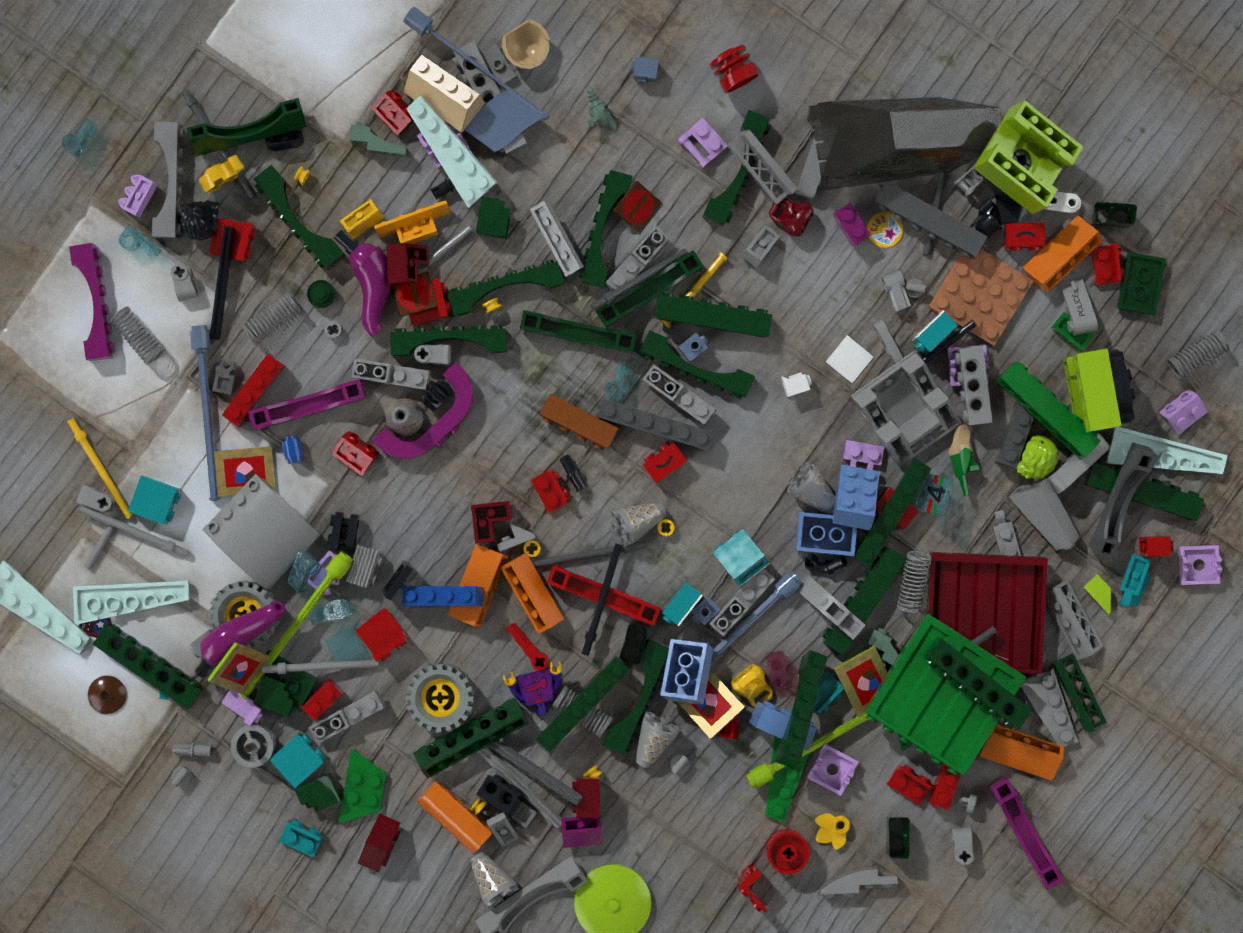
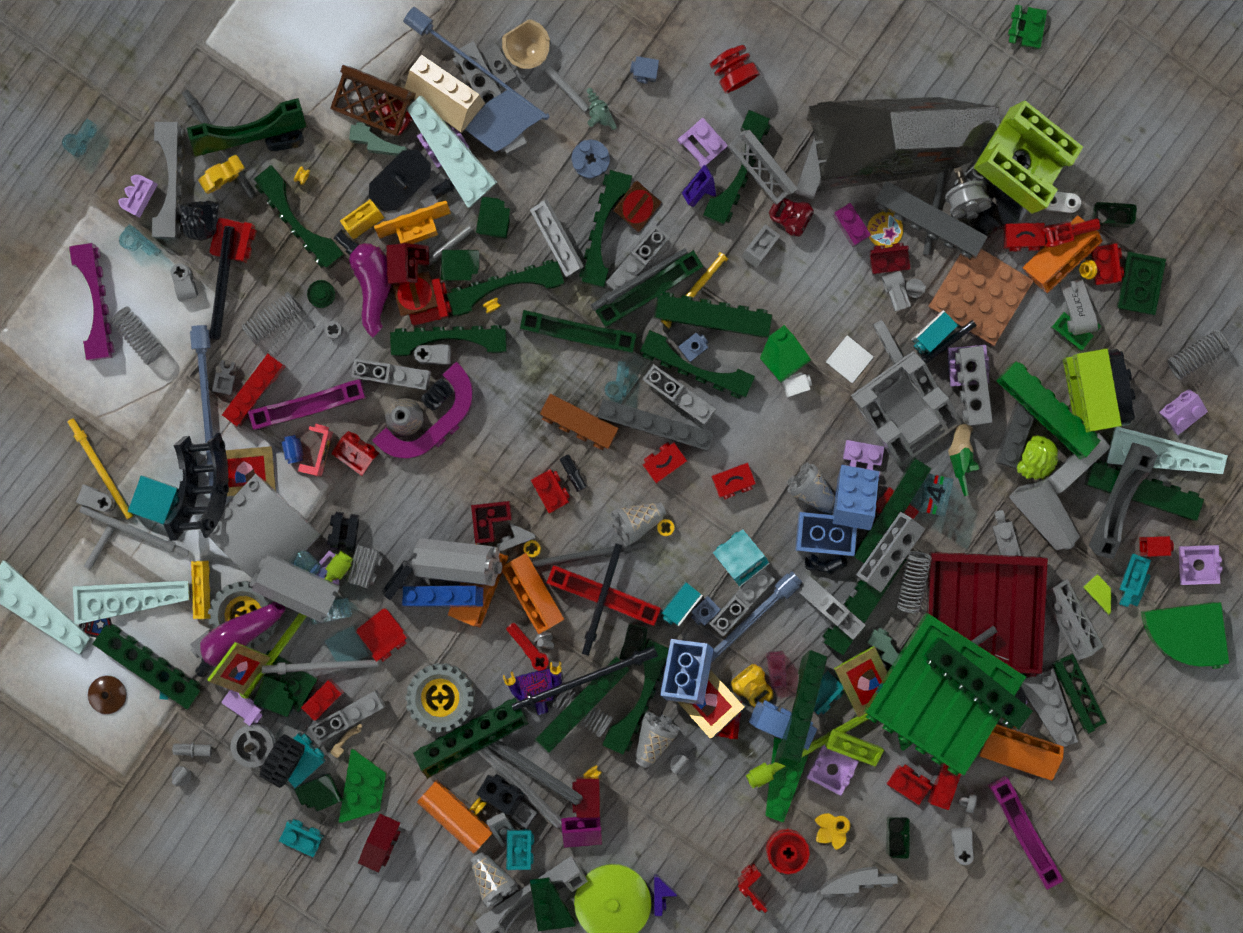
(189, 489): none -> black fence
(200, 589): none -> yellow plate
(282, 761): none -> black tyre
(294, 587): none -> light grey brick
(325, 444): none -> coral panel
(336, 751): none -> tan piece
(380, 86): none -> reddish brown fence
(399, 180): none -> black shield
(456, 562): none -> light grey brick
(459, 264): none -> dark green piece
(519, 849): none -> teal bracket
(544, 640): none -> light grey plate
(548, 906): none -> dark green wing
(567, 89): none -> light grey bar
(596, 168): none -> sand blue plate
(636, 658): none -> black bar
(661, 889): none -> dark purple slope
(699, 185): none -> dark purple slope
(733, 480): none -> red brick
(783, 354): none -> green slope
(854, 747): none -> lime plate
(889, 259): none -> dark red bracket
(890, 551): none -> light grey brick
(967, 198): none -> light grey wheel
(1033, 26): none -> green plate
(1065, 232): none -> red connector
(1088, 269): none -> yellow plate
(1189, 633): none -> green brick

